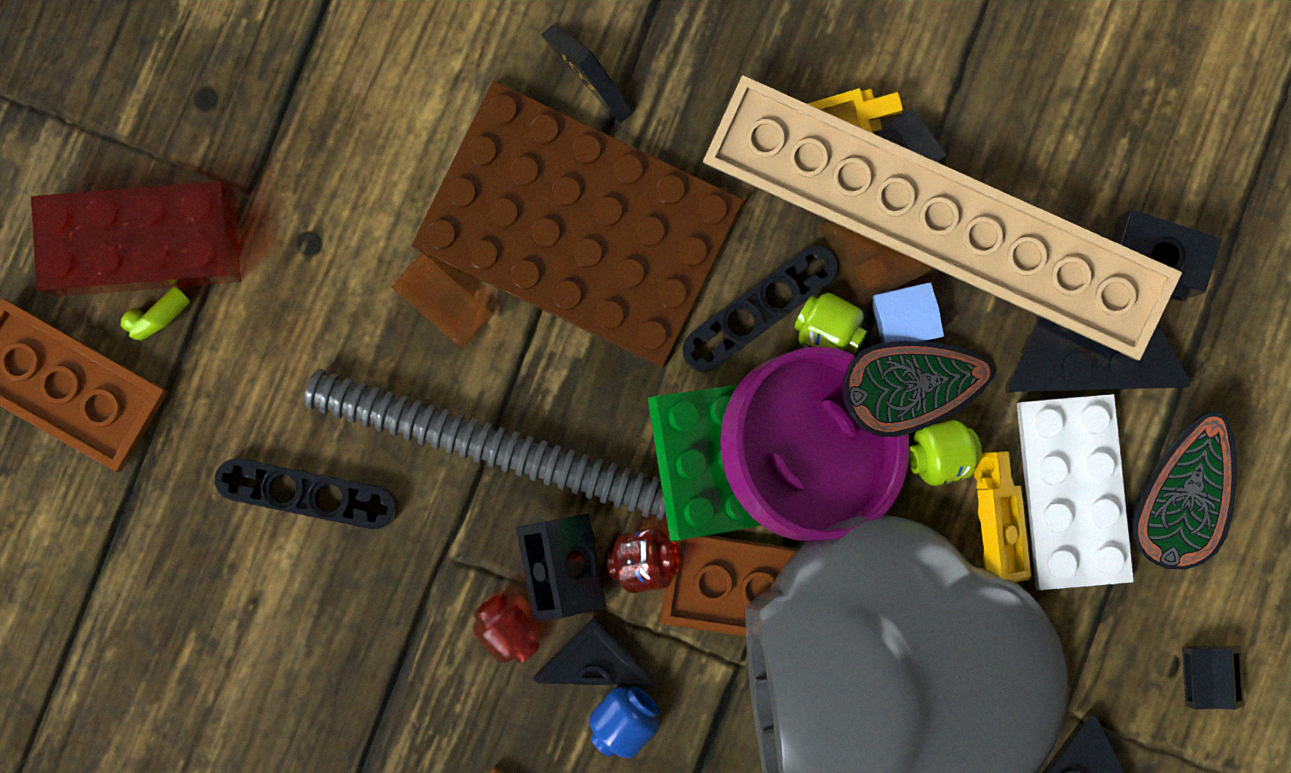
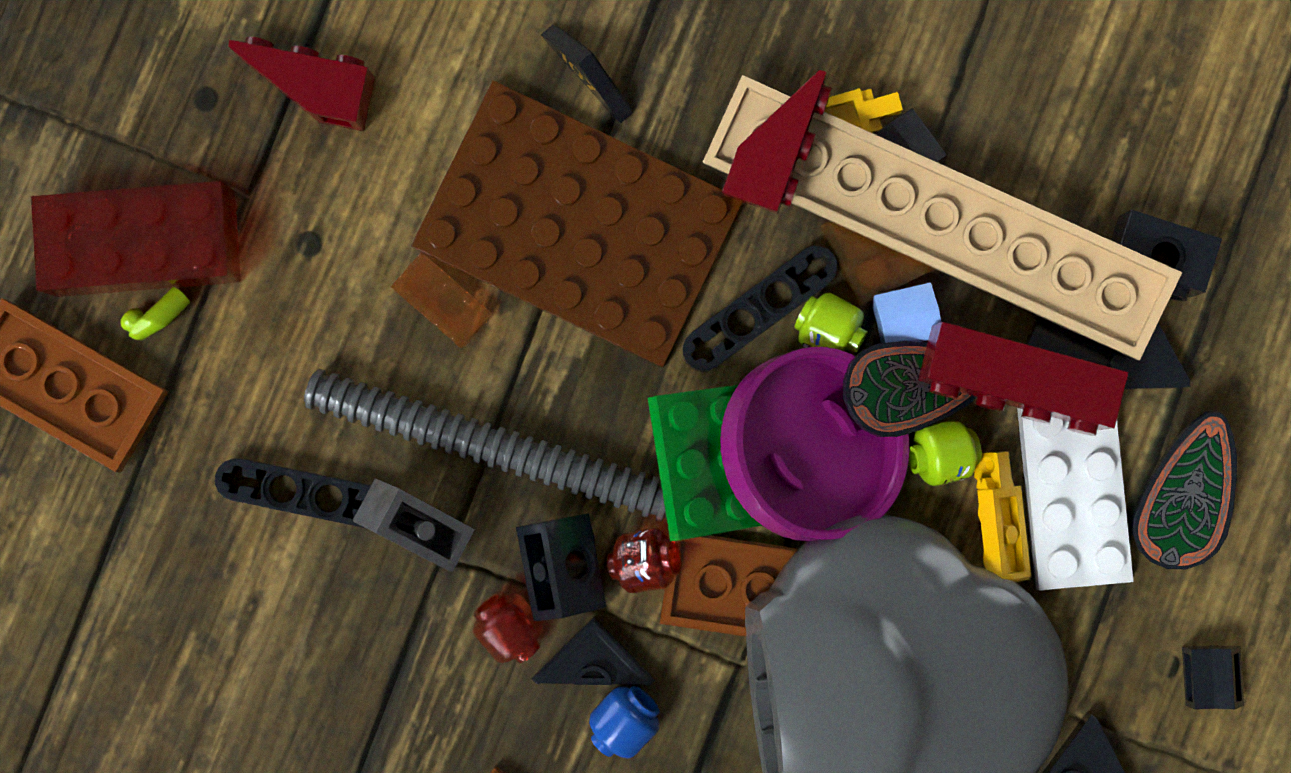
(324, 88): none -> dark red slope
(413, 524): none -> flat silver brick
(768, 156): none -> dark red slope
(1022, 377): none -> dark red brick

